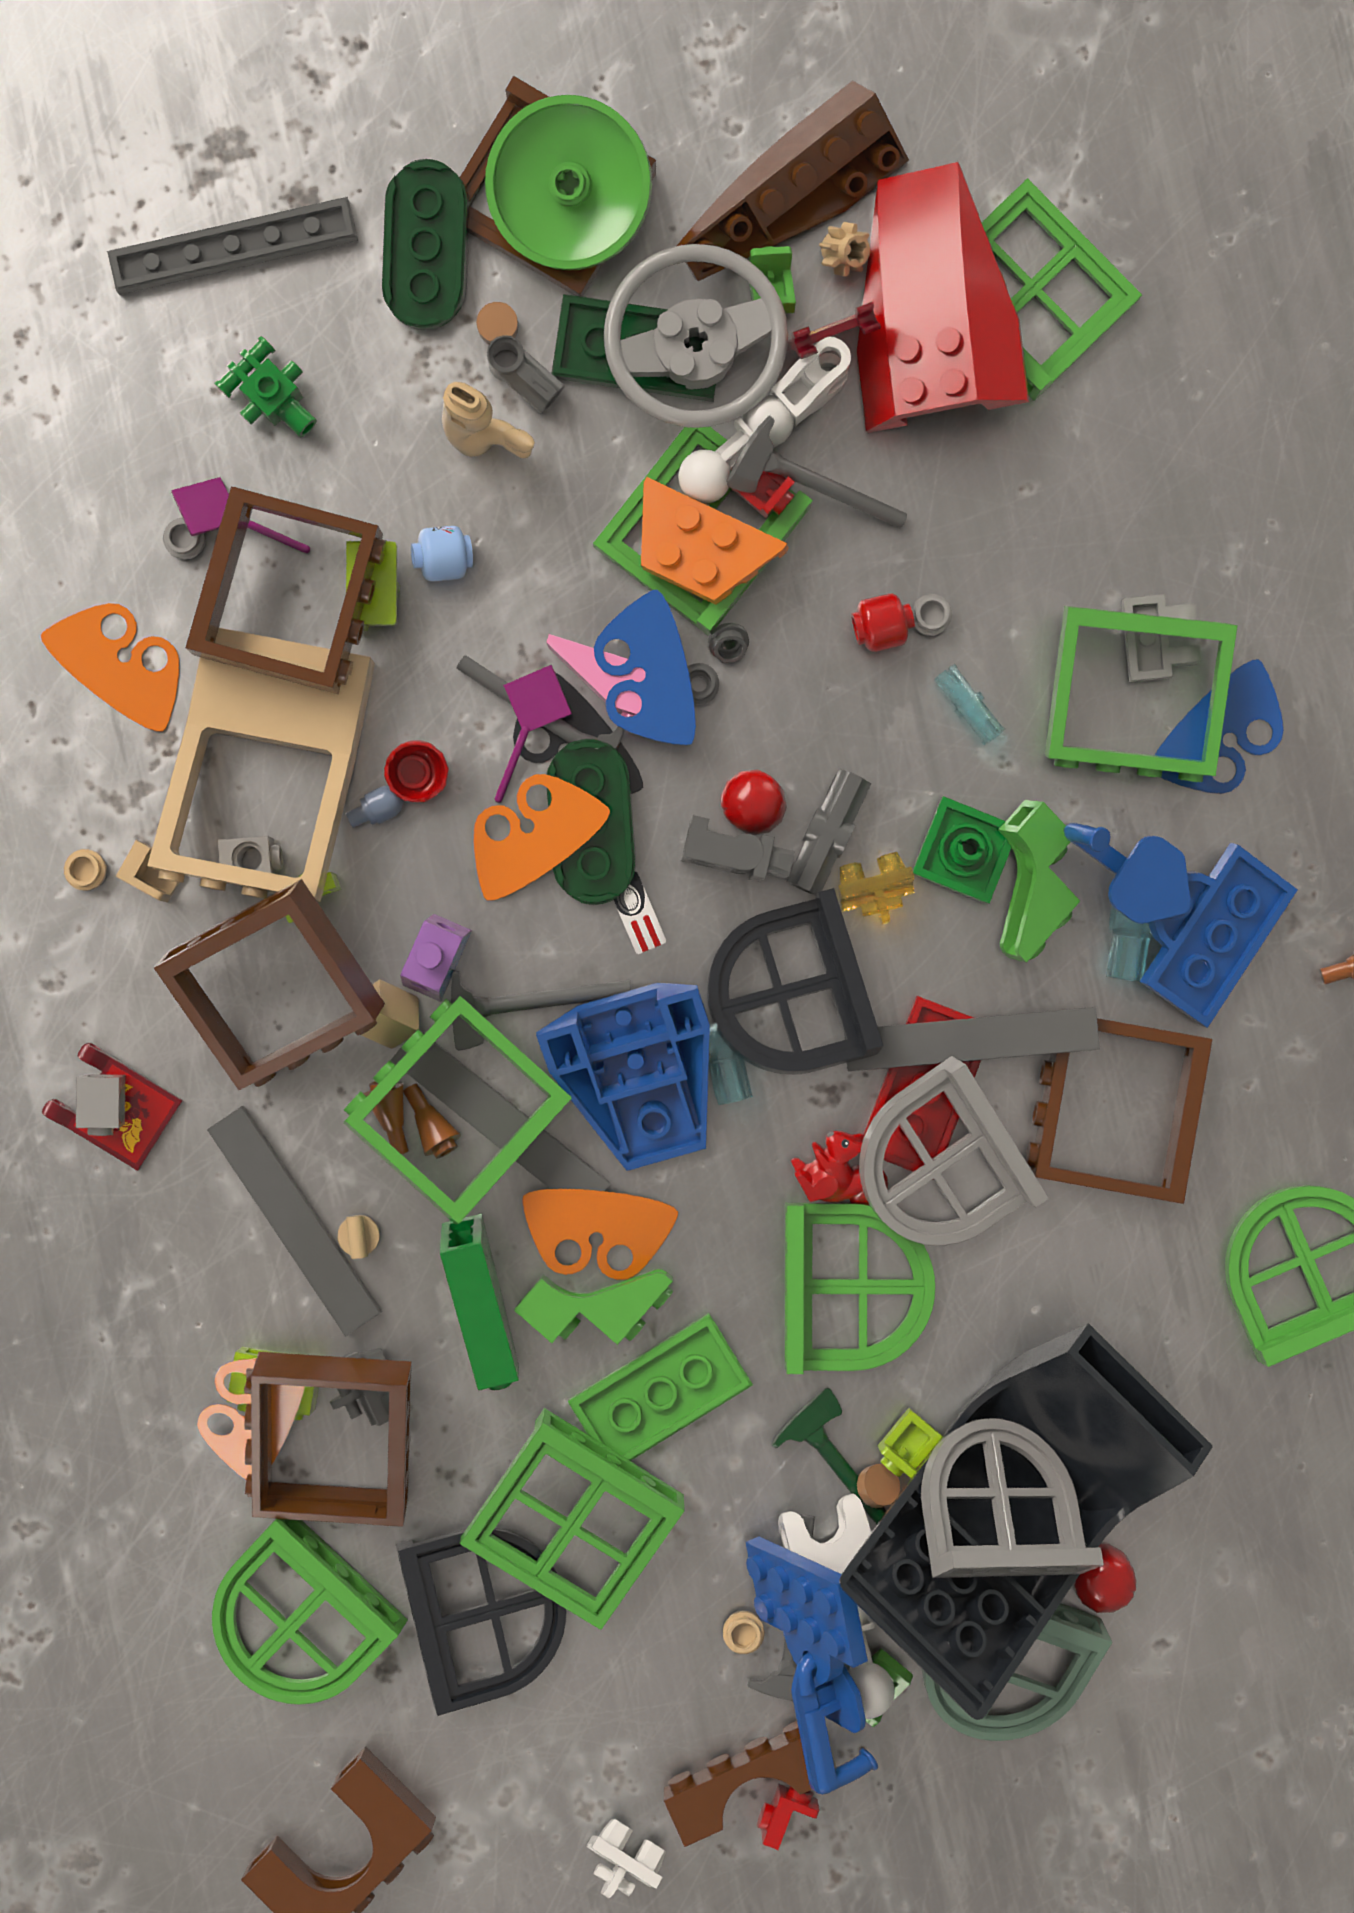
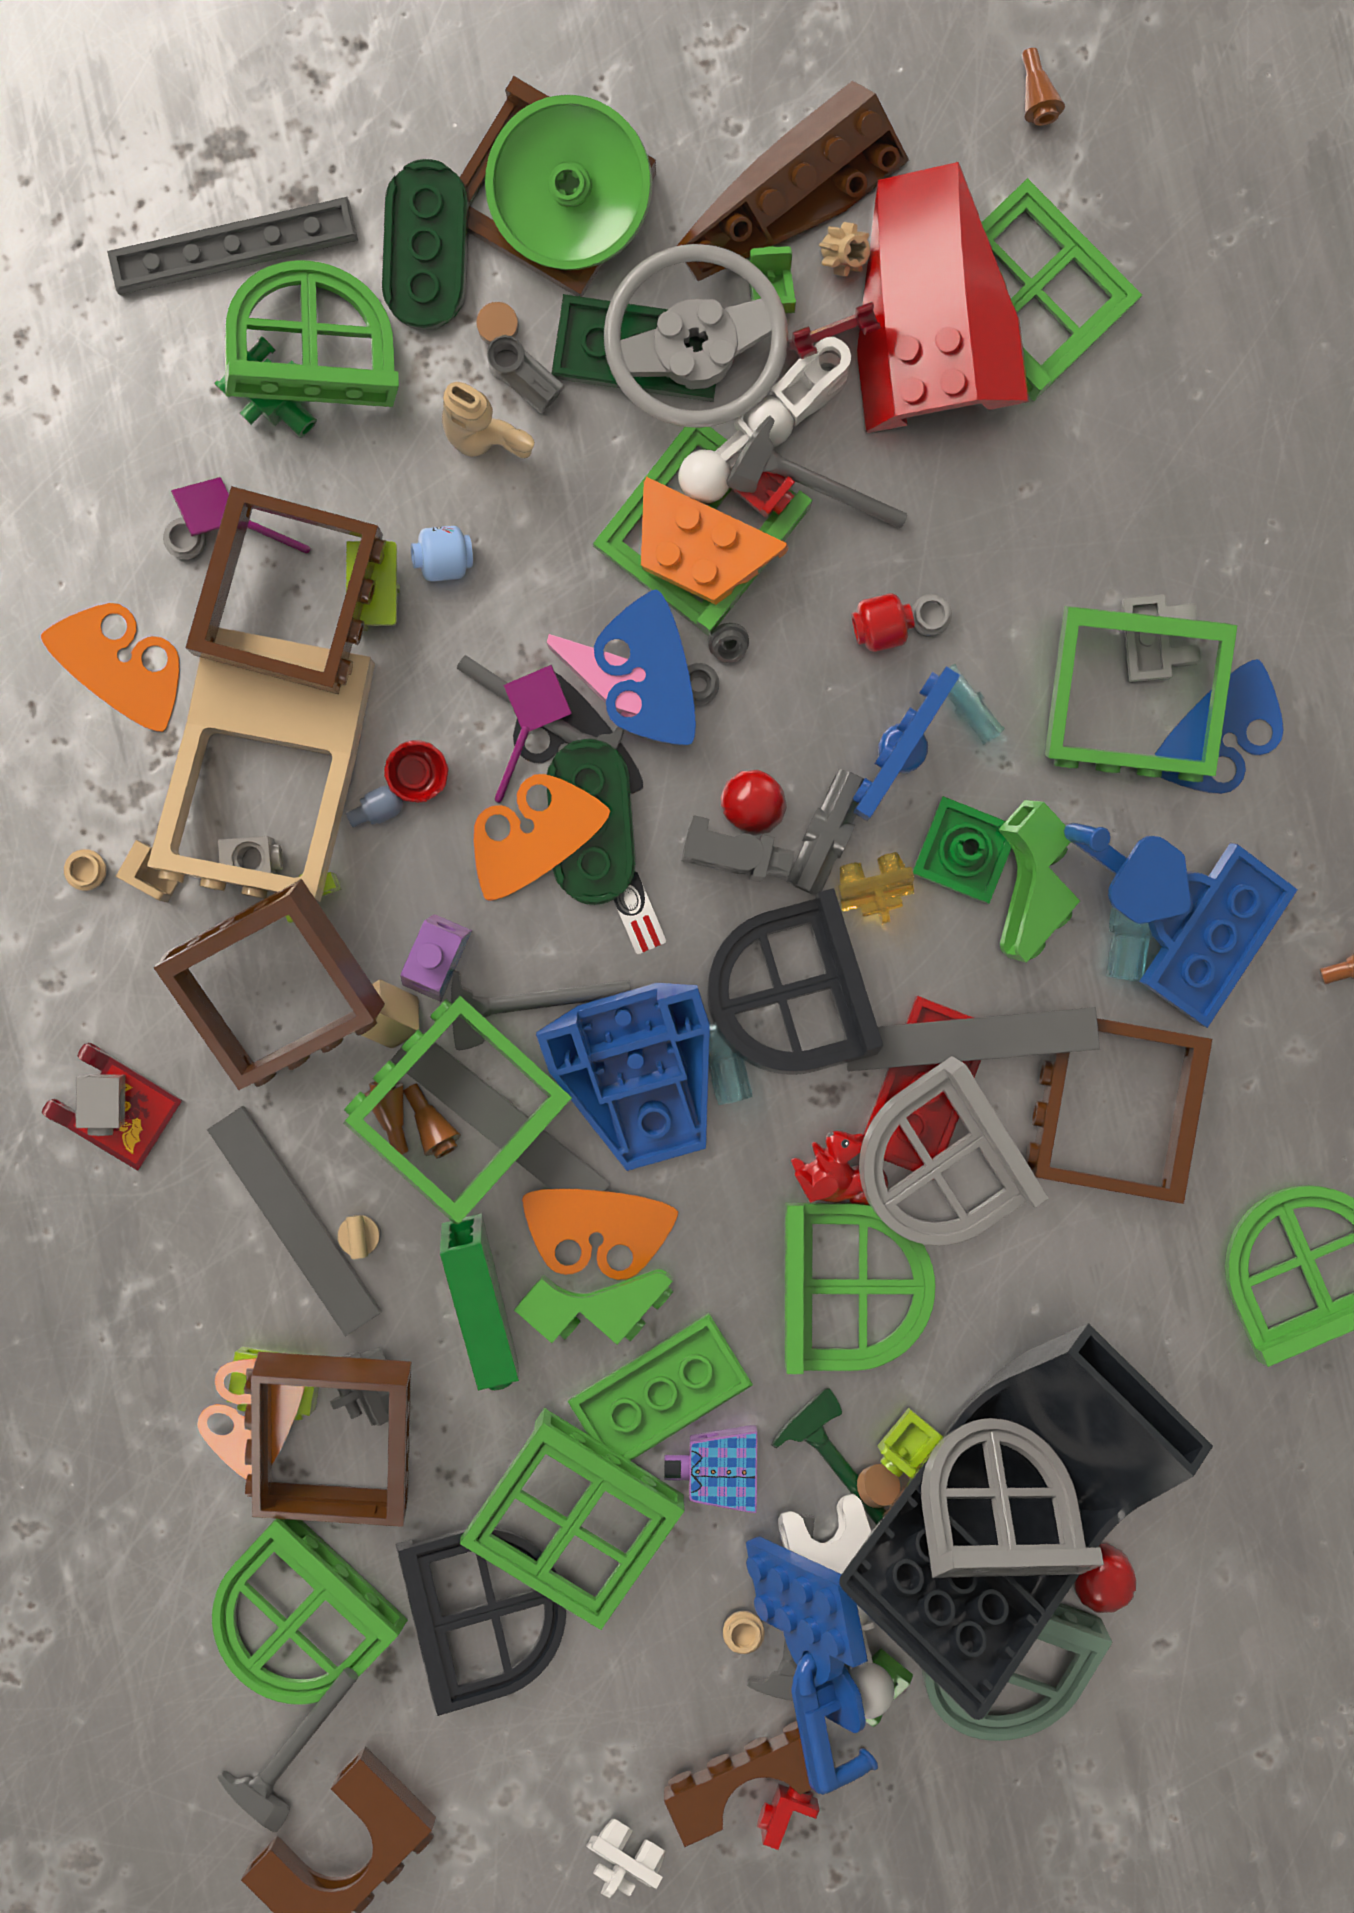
(255, 1794): none -> dark grey piece
(309, 380): none -> bright green window
(719, 1468): none -> torso
(904, 744): none -> blue plate
(1041, 98): none -> dark orange cone

